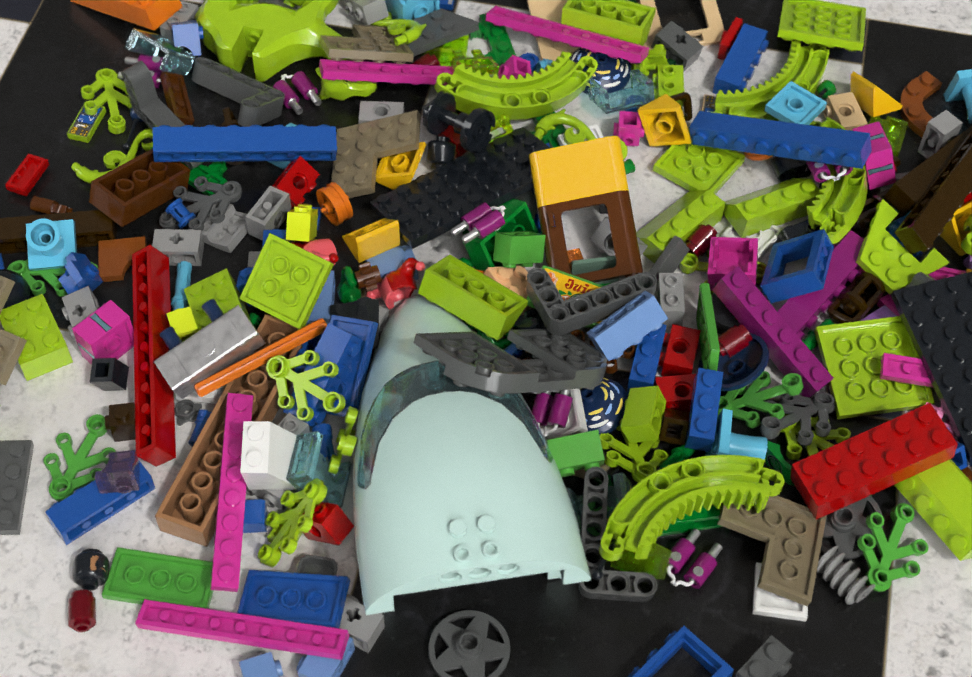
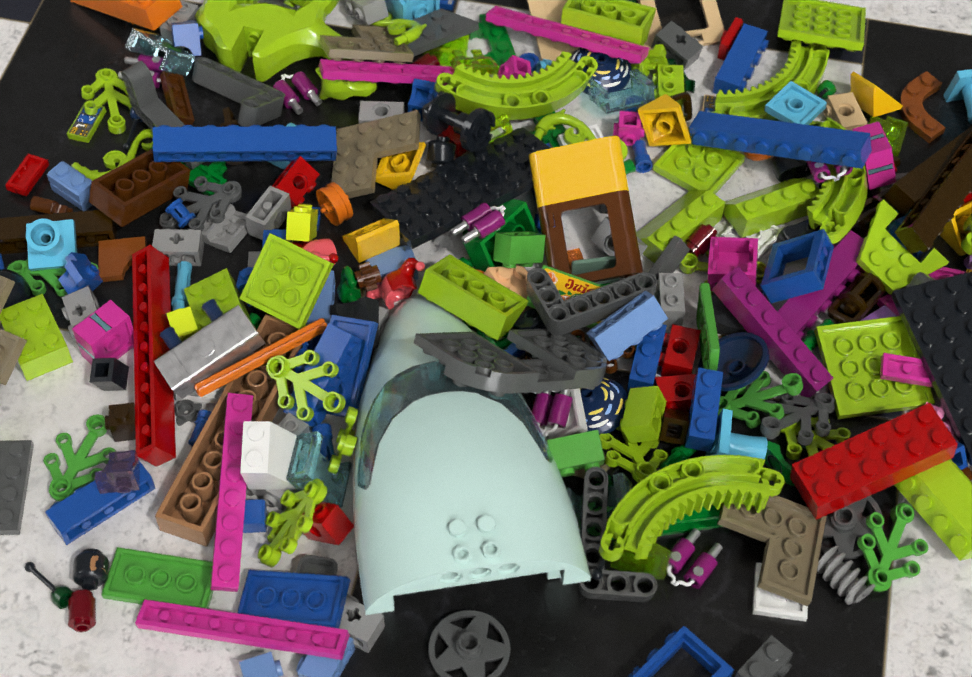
(59, 594): none -> hinge
(70, 185): none -> medium blue brick
(422, 93): none -> blue brick
(642, 159): none -> blue pin
(689, 85): none -> dark green hand
(734, 340): dark red brick -> none
(939, 133): light grey brick -> none

